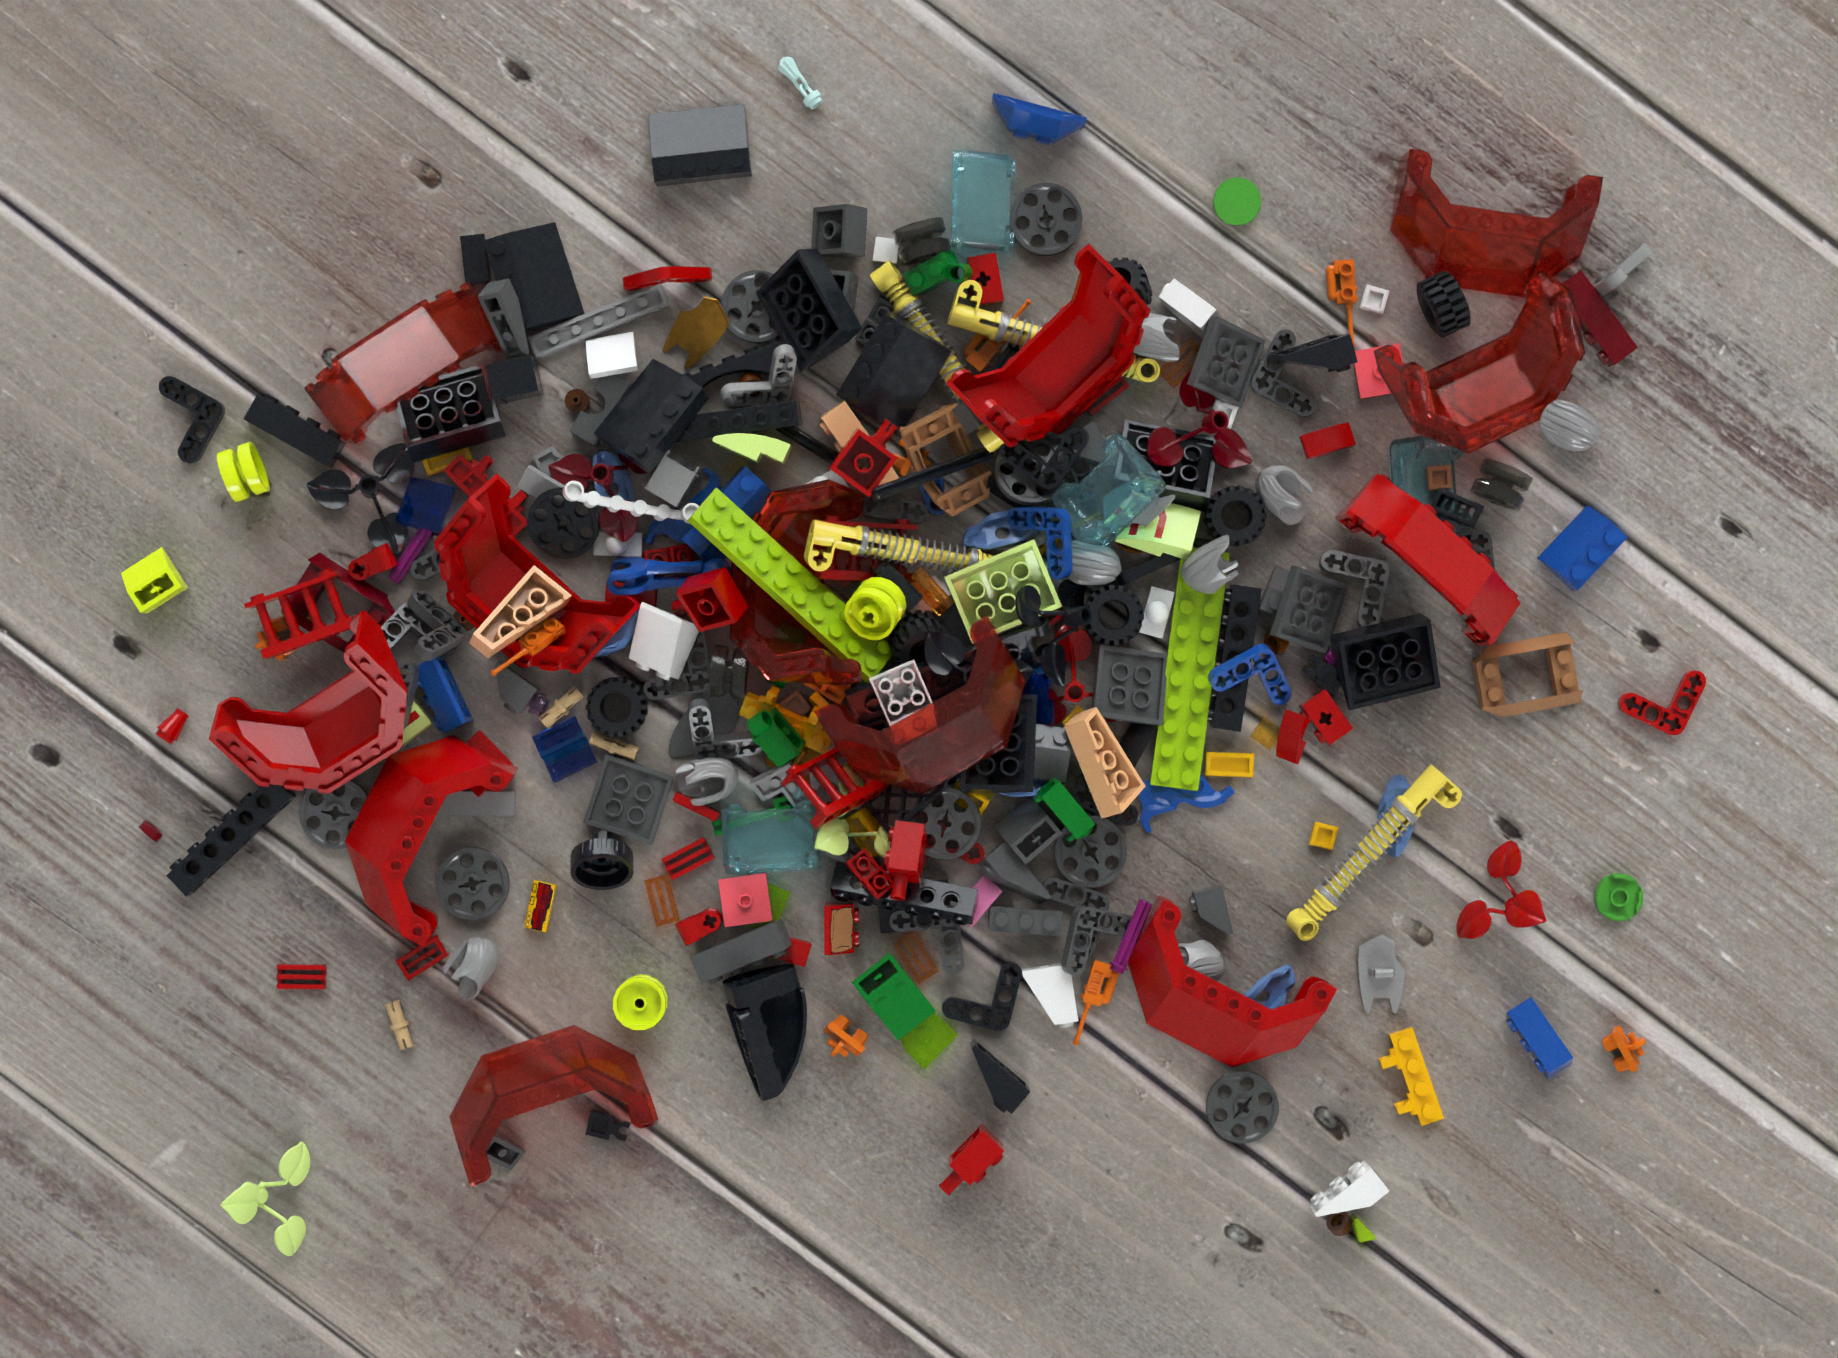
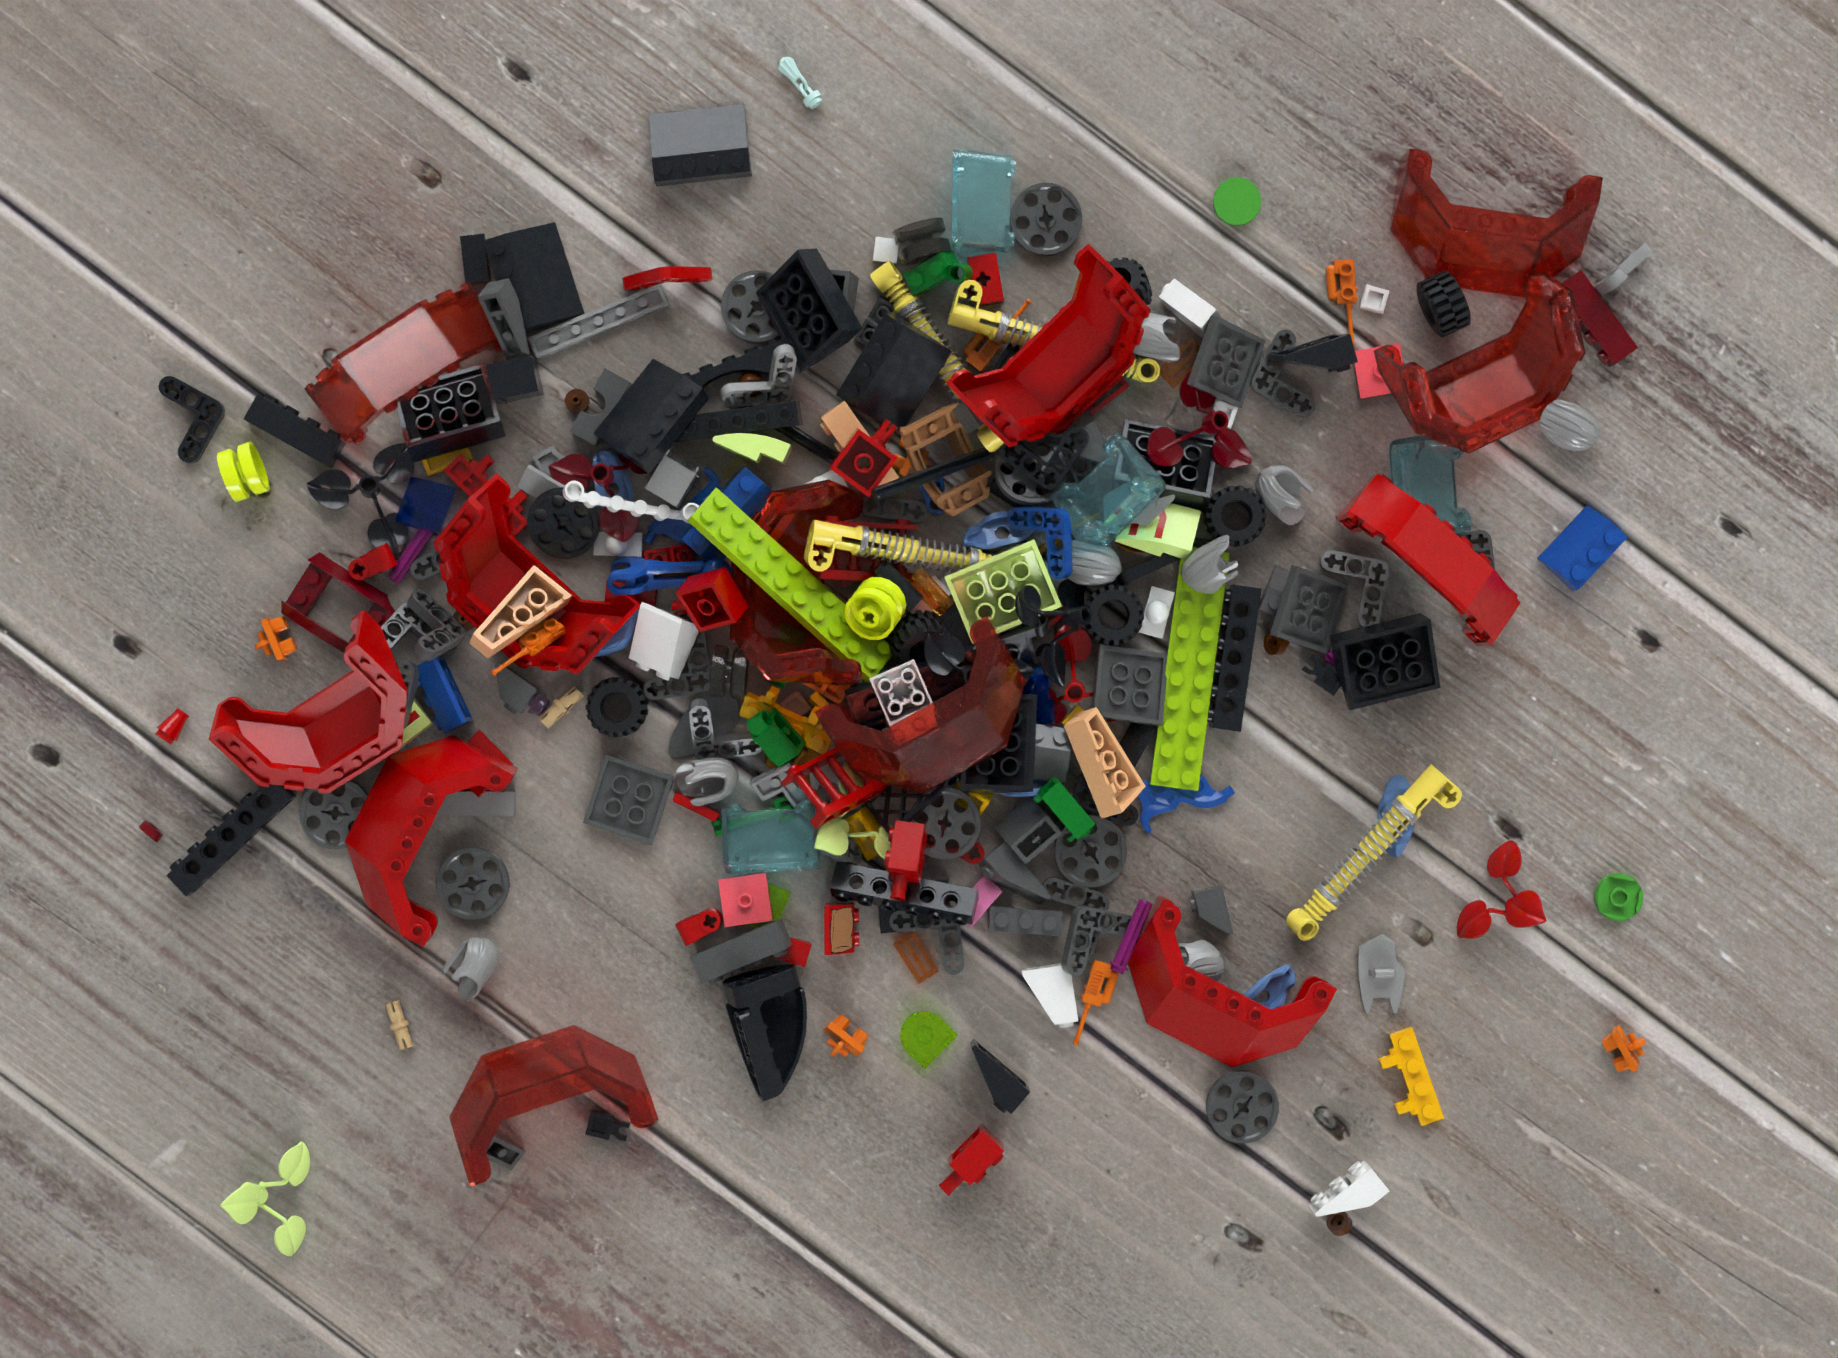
(153, 581): neon yellow slope -> none
(280, 976): red tile -> none
(297, 637): red fence -> none
(439, 946): red tile -> none
(540, 906): slope -> none
(564, 749): clear blue slope -> none
(601, 872): black piece -> none
(611, 355): white slope -> none
(614, 745): tan pin -> none
(632, 1014): neon yellow wheel -> none
(666, 920): clear orange tile -> none
(669, 868): red tile -> none
(698, 330): pearl gold shield -> none
(840, 230): dark grey slope -> none
(870, 874): red slope -> none
(894, 996): green slope -> none
(996, 1006): black beam -> none
(1036, 120): blue wedge -> none
(1229, 764): yellow tile -> none
(1261, 667): blue beam -> none
(1266, 733): clear yellow tile -> none
(1290, 736): red slope -> none
(1323, 835): yellow tile -> none
(1327, 440): red slope -> none
(1337, 722): red brick -> none
(1361, 1232): lime slope -> none
(1438, 477): medium nougat tile -> none
(1444, 494): black slope -> none
(1501, 484): clear smoke wheel -> none
(1539, 1038): blue wedge -> none
(1560, 667): medium nougat wedge -> none
(1673, 711): red beam -> none

